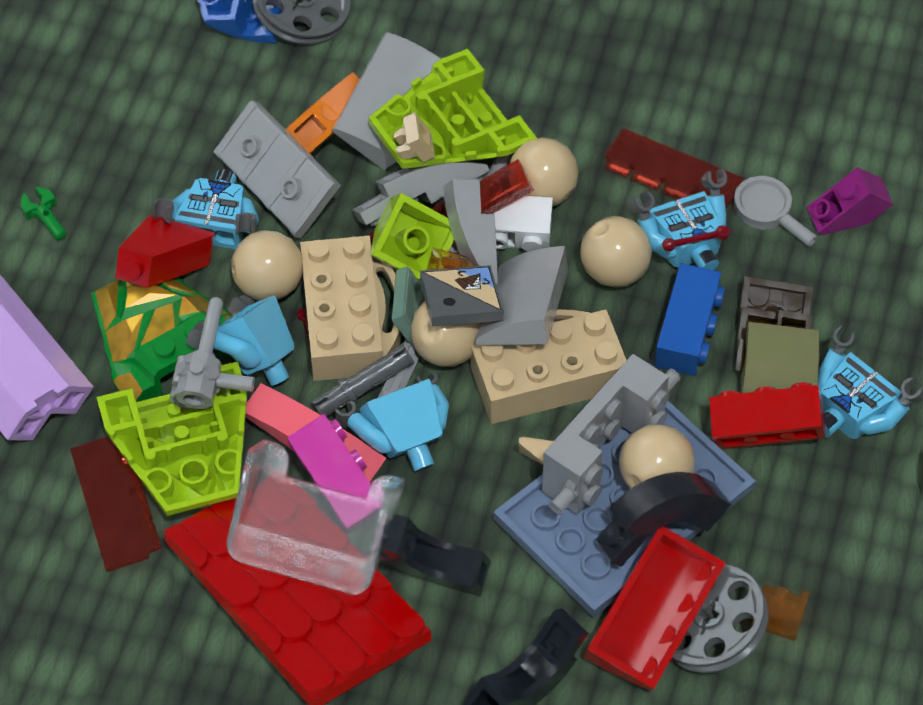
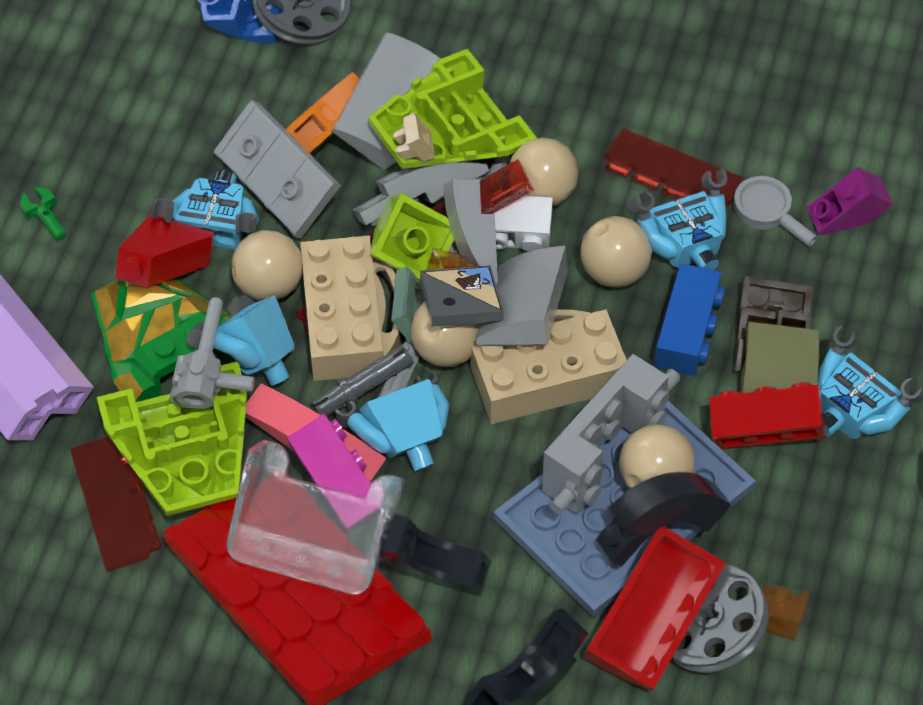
(533, 448): tan slope -> none
(721, 233): dark red hinge -> none

